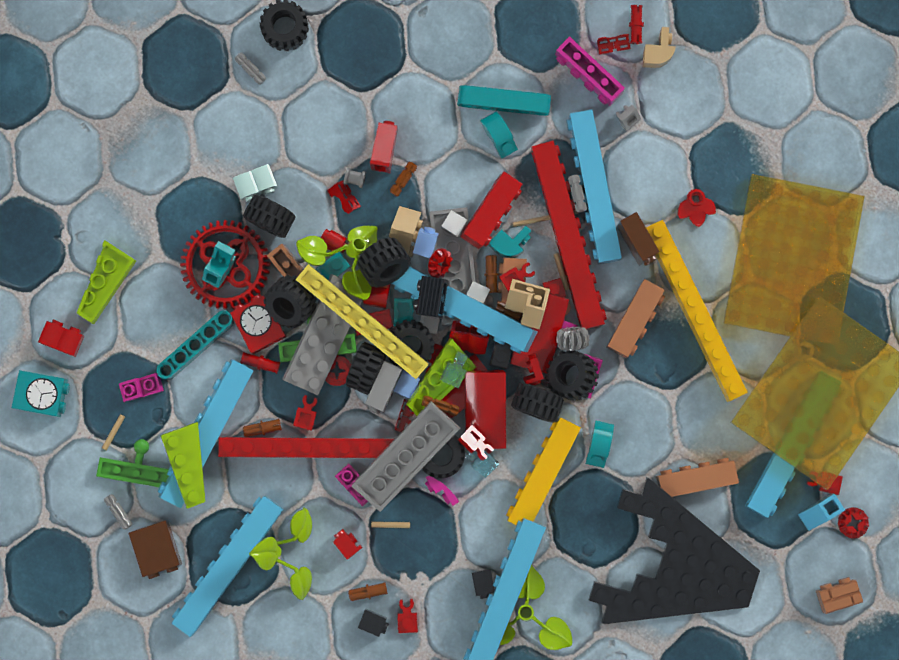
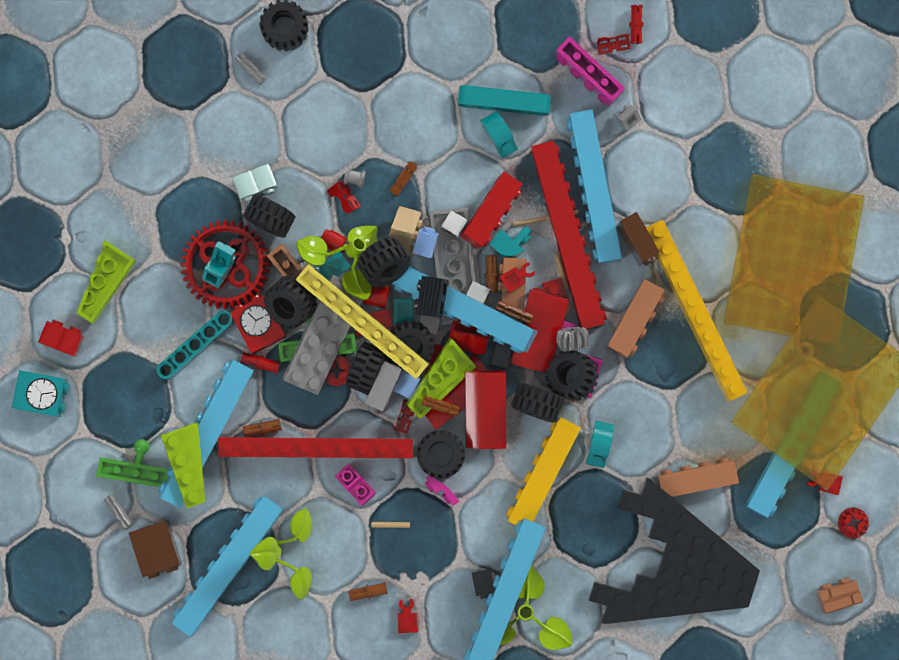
(113, 432): tan piece -> none
(141, 387): dark pink slope -> none
(305, 416): red plate -> none
(346, 543): red brick -> none
(373, 623): black brick -> none
(384, 147): slope -> none
(405, 456): light grey plate -> none
(439, 256): red gear -> none
(454, 373): clear light blue plate -> none
(473, 441): plate -> none
(483, 467): clear light blue plate -> none
(529, 300): tan brick -> none
(533, 366): red bracket -> none
(577, 193): light grey axle -> none
(659, 55): tan brick -> none
(696, 210): red plate -> none
(821, 511): medium azure slope -> none

